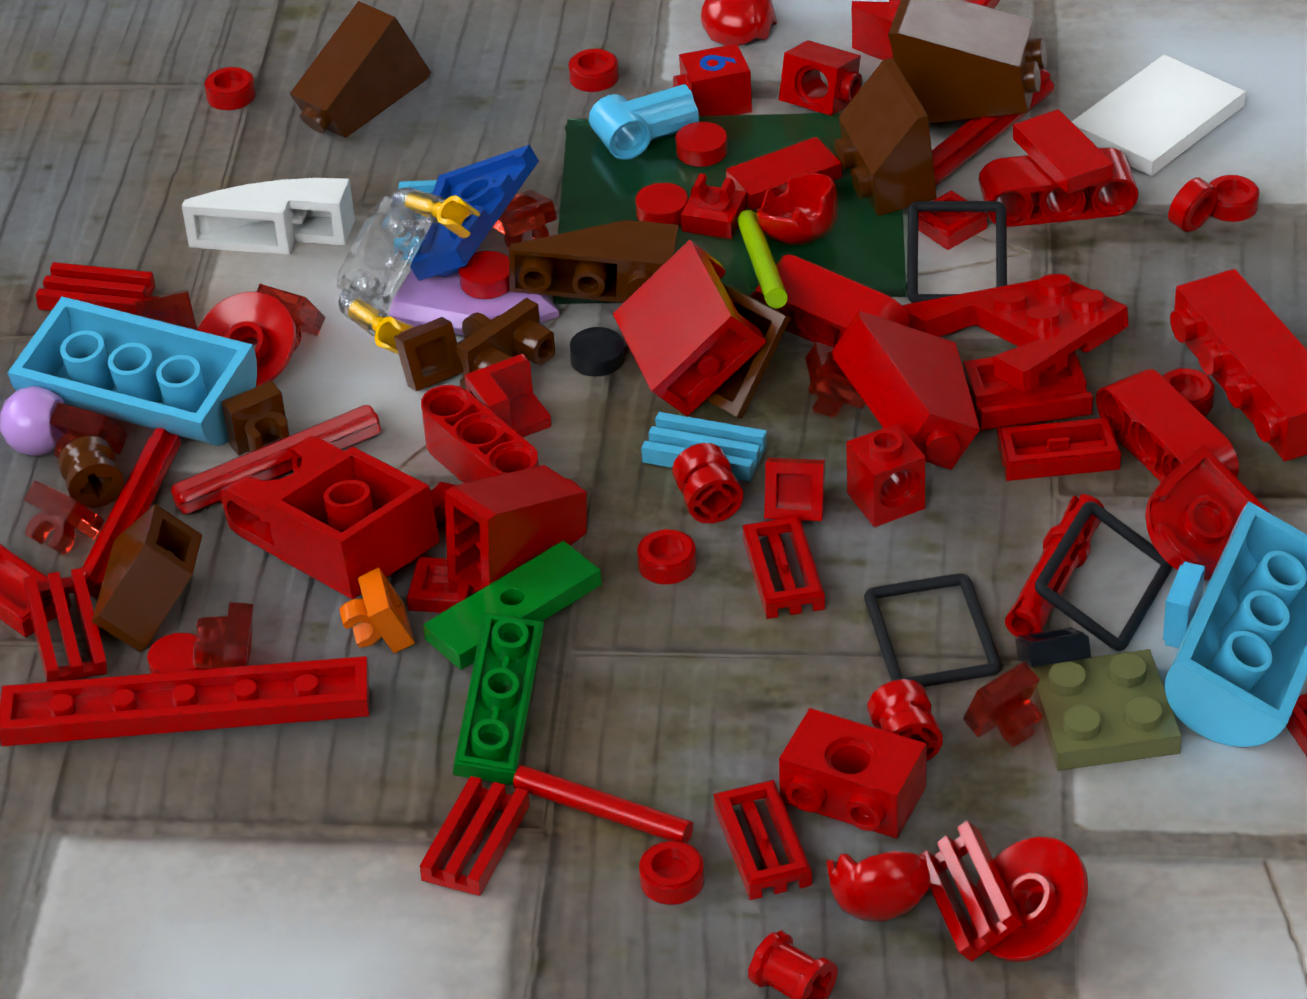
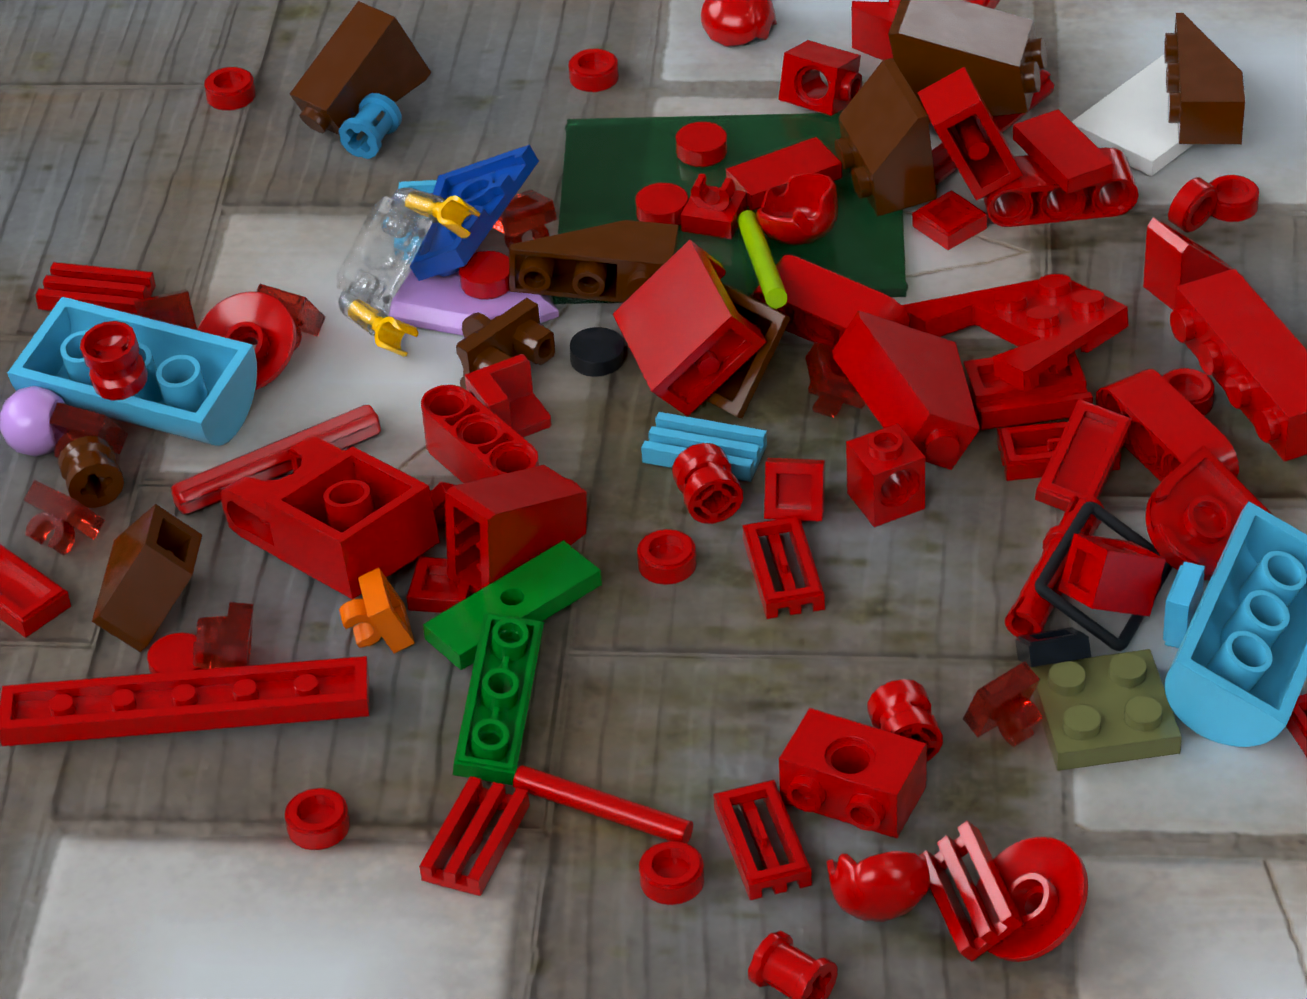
(57, 588): red tile -> none
(114, 360): none -> red wheel
(132, 502): red axle -> none
(255, 418): reddish brown tile -> none
(271, 215): white slope -> none
(317, 819): none -> red tile
(374, 130): none -> dark azure bush
(428, 353): reddish brown tile -> none
(631, 125): medium azure piece -> none
(717, 80): red brick -> none
(929, 584): black piece -> none
(953, 206): black piece -> none
(970, 133): none -> red brick
(1083, 455): none -> red tile
(1112, 575): none -> red brick
(1175, 260): none -> red slope
(1202, 87): none -> reddish brown slope

